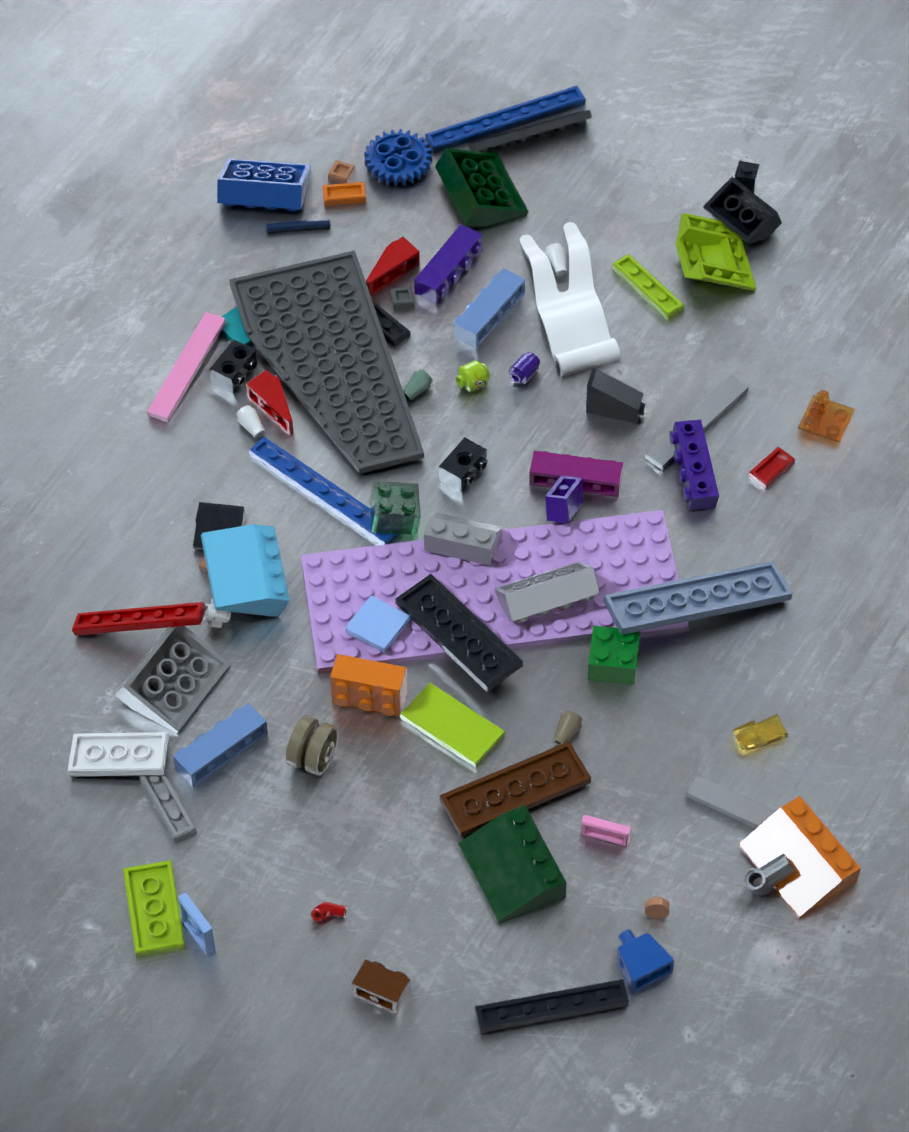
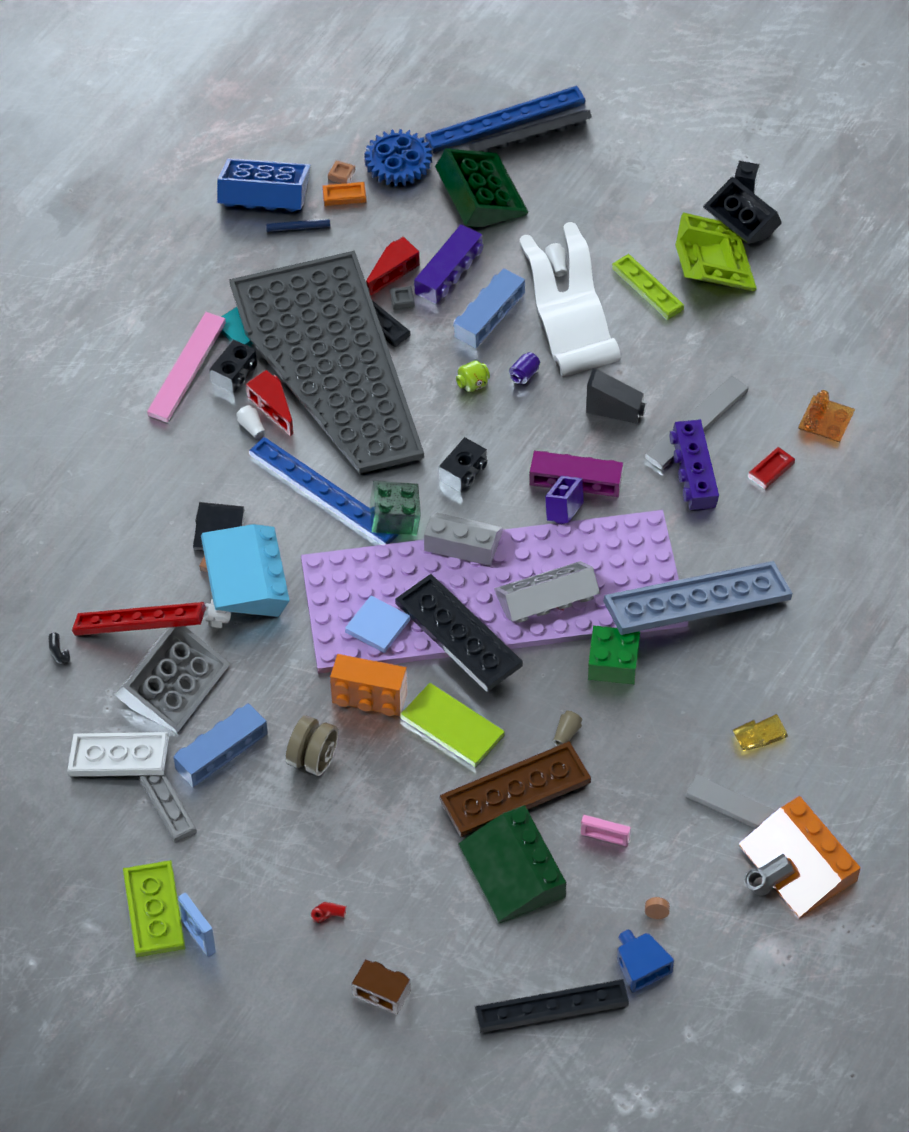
(54, 647): none -> black arm
(417, 384): sand green cone -> none

